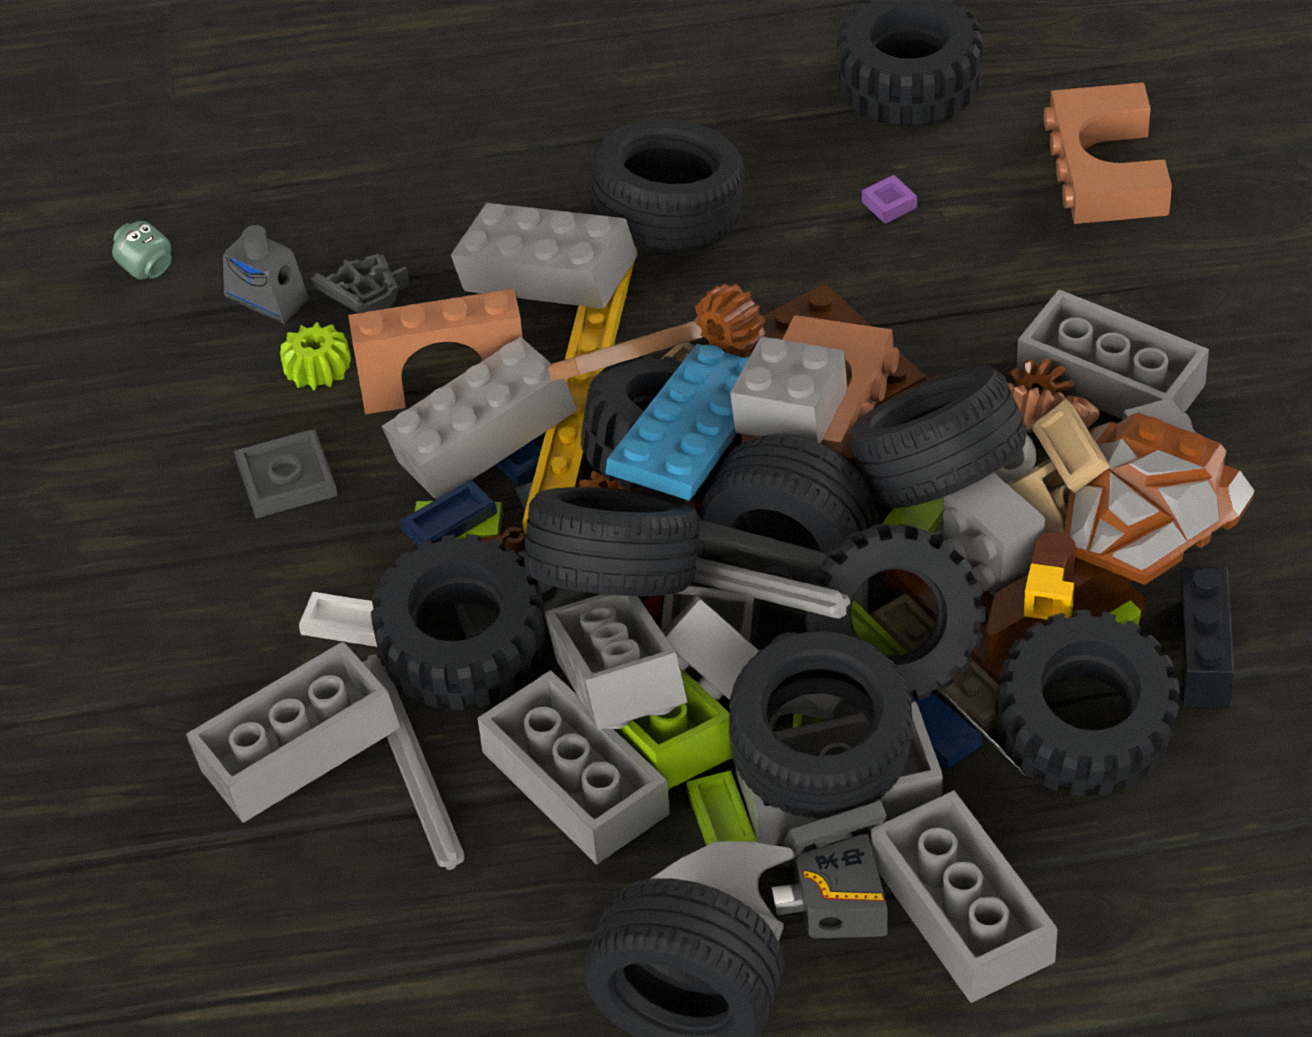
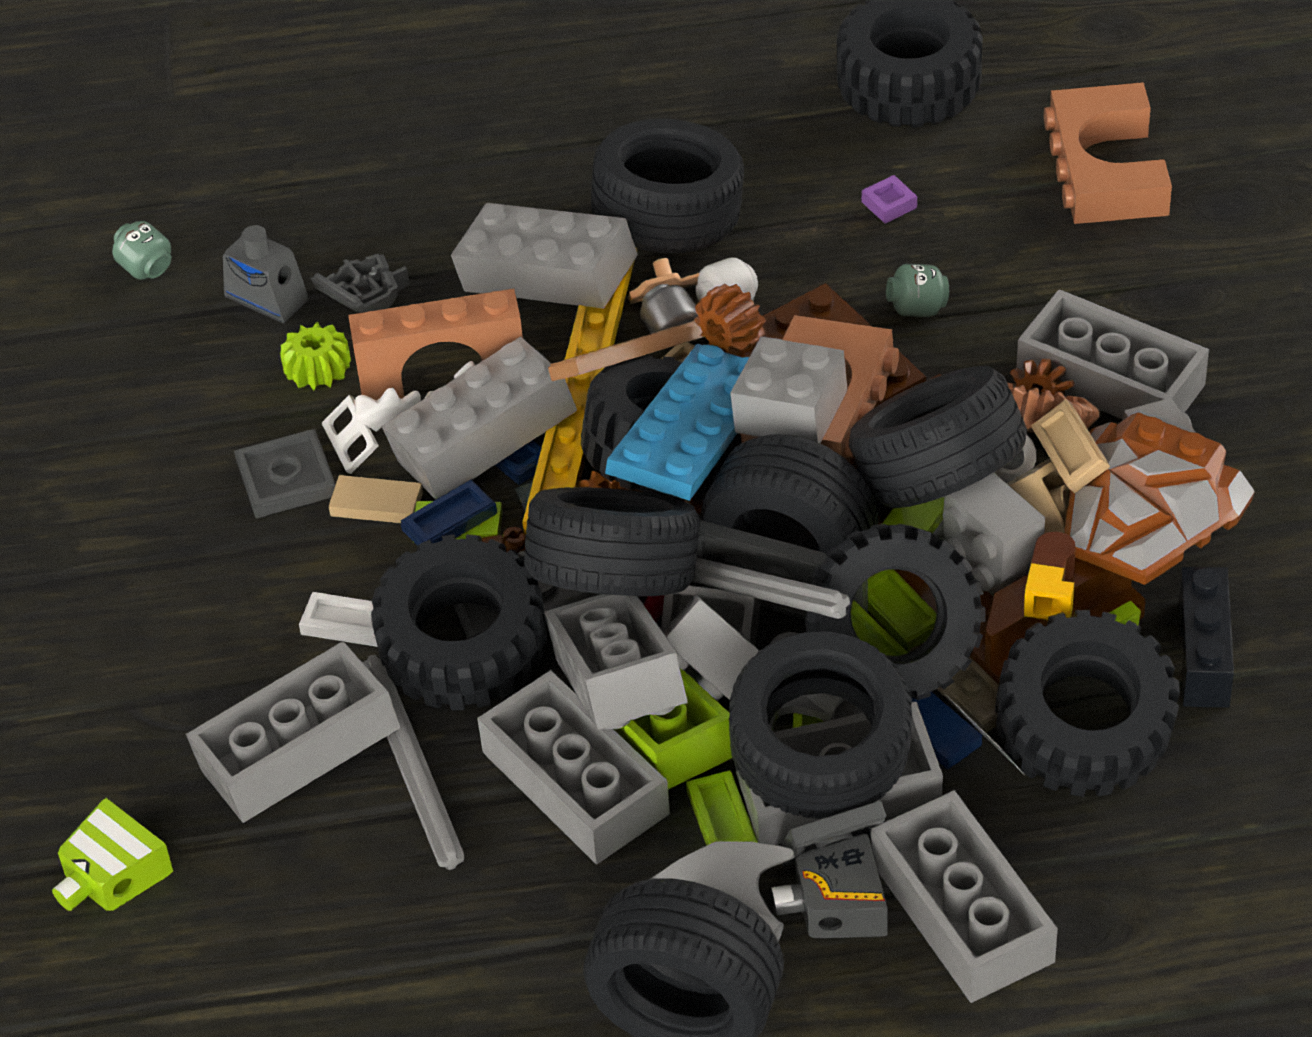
(110, 860): none -> lime torso
(369, 414): none -> white piece
(374, 499): none -> tan tile
(664, 276): none -> light nougat piece
(666, 308): none -> flat silver head
(727, 271): none -> white head
(900, 609): none -> lime tile
(917, 290): none -> sand green head

